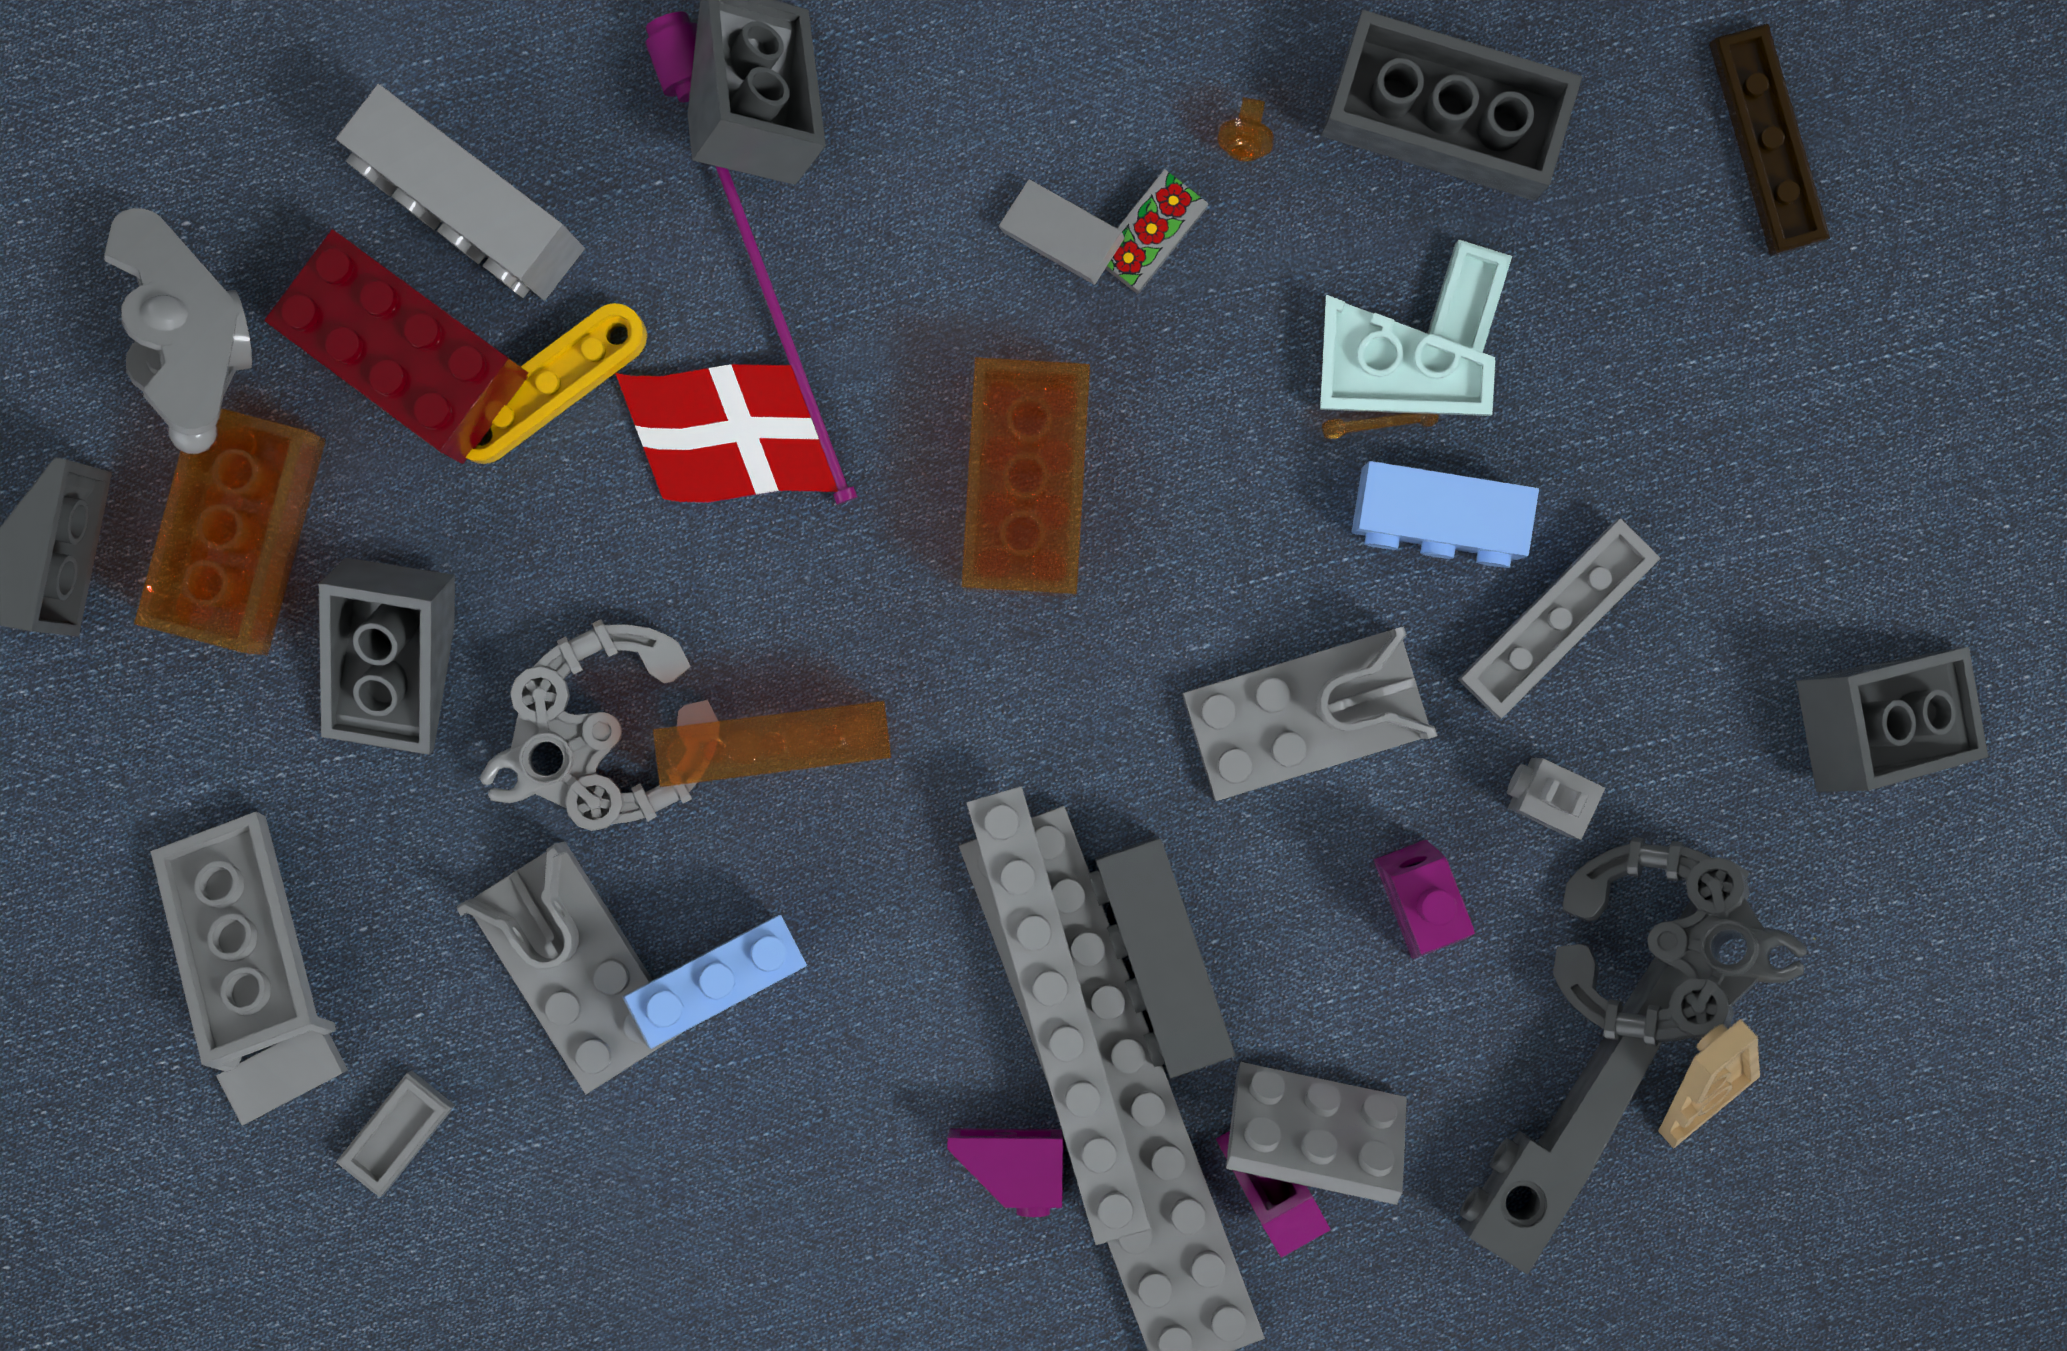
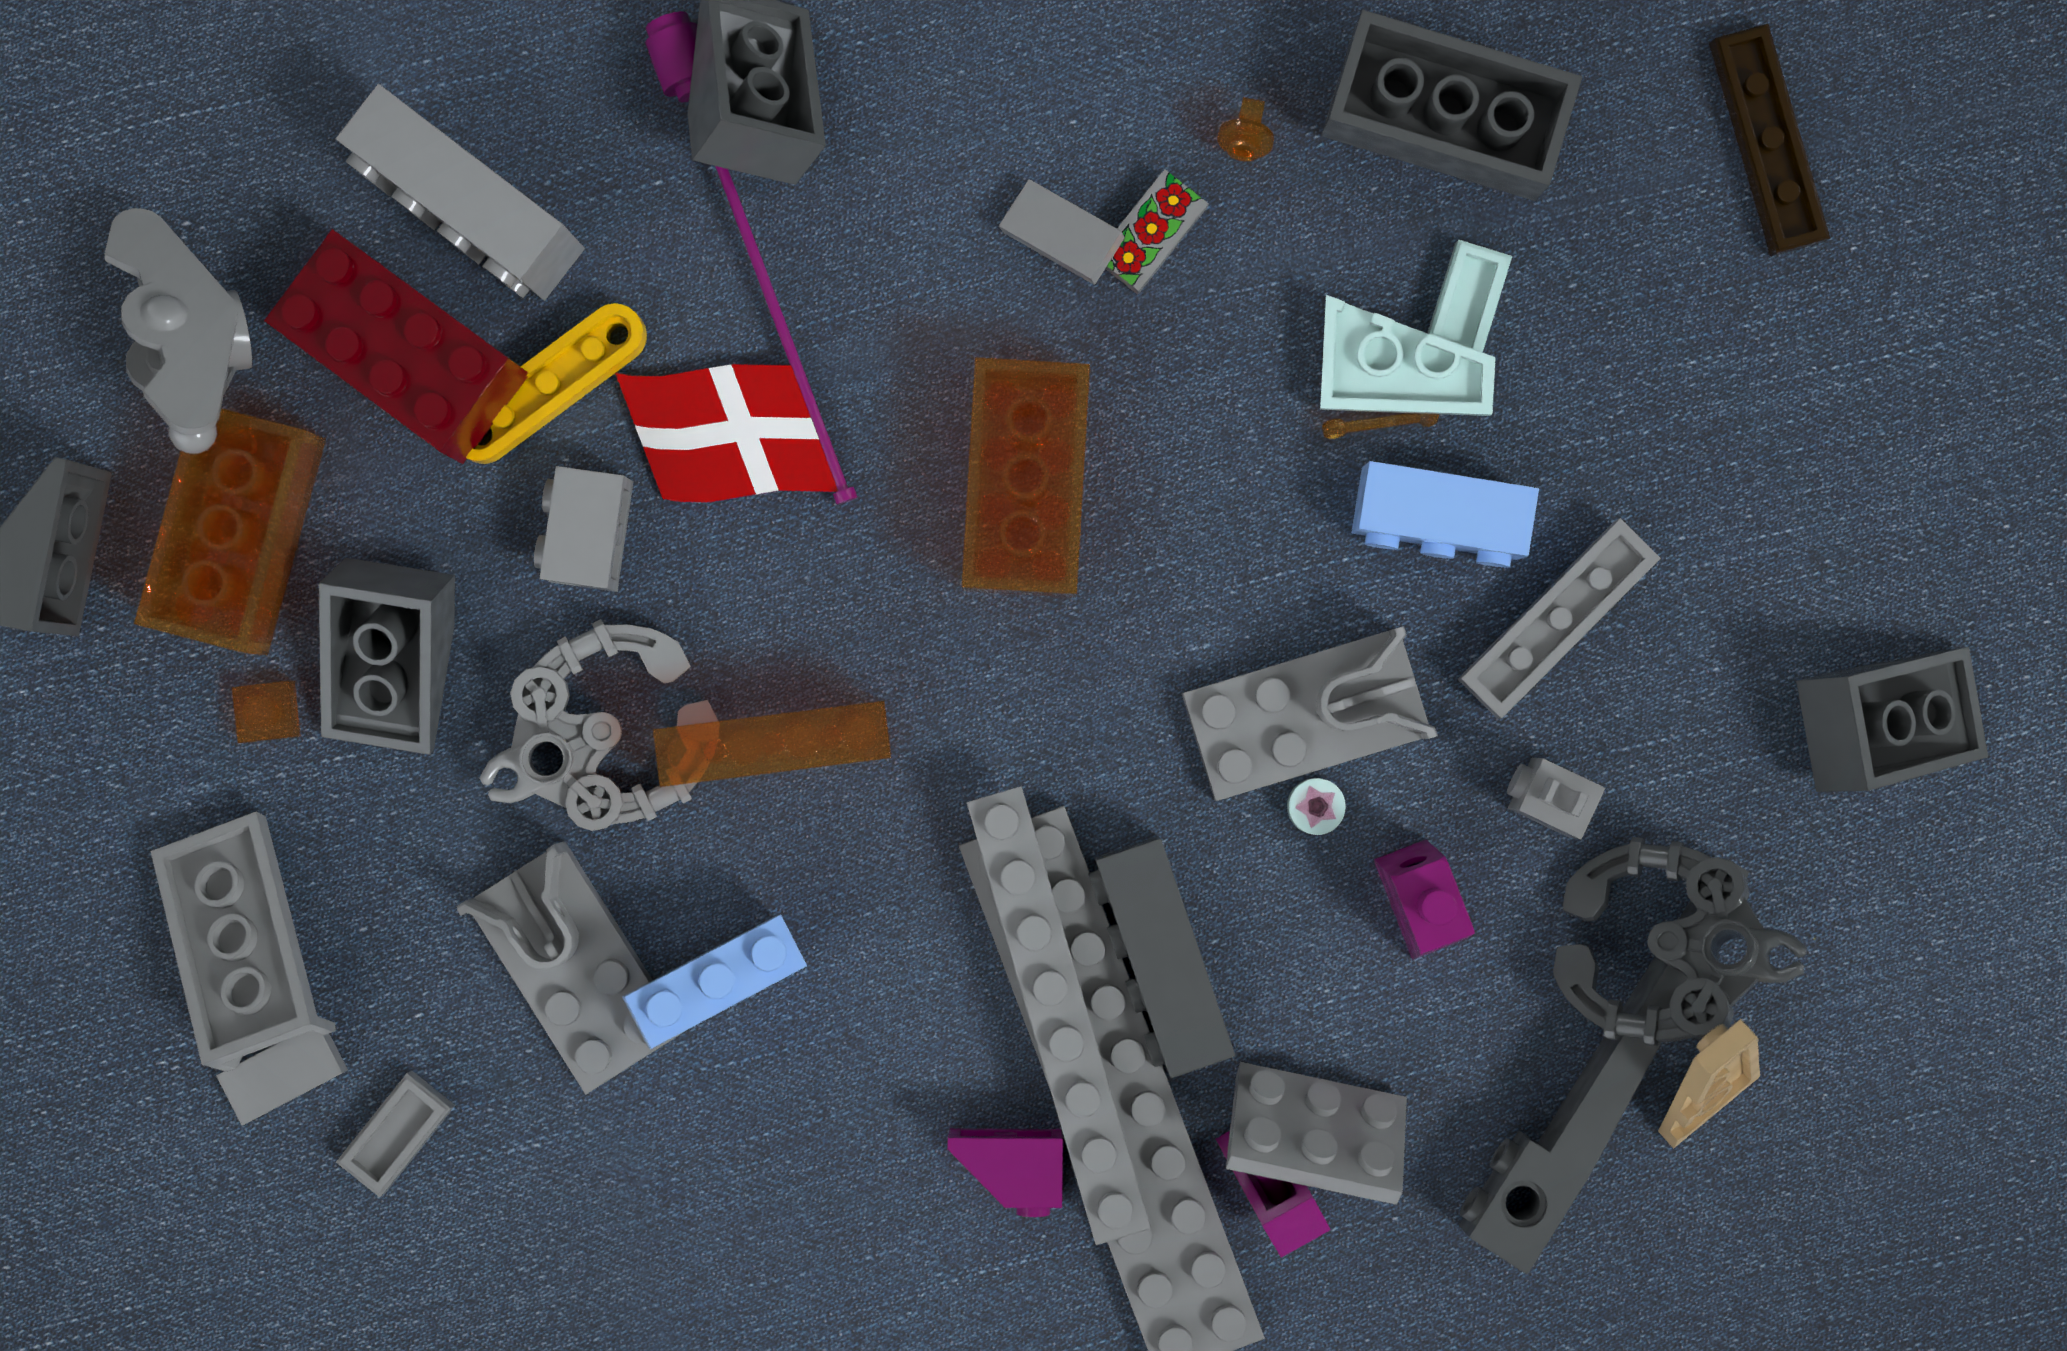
(266, 711): none -> clear orange plate
(584, 528): none -> light grey brick
(1316, 806): none -> light aqua tile

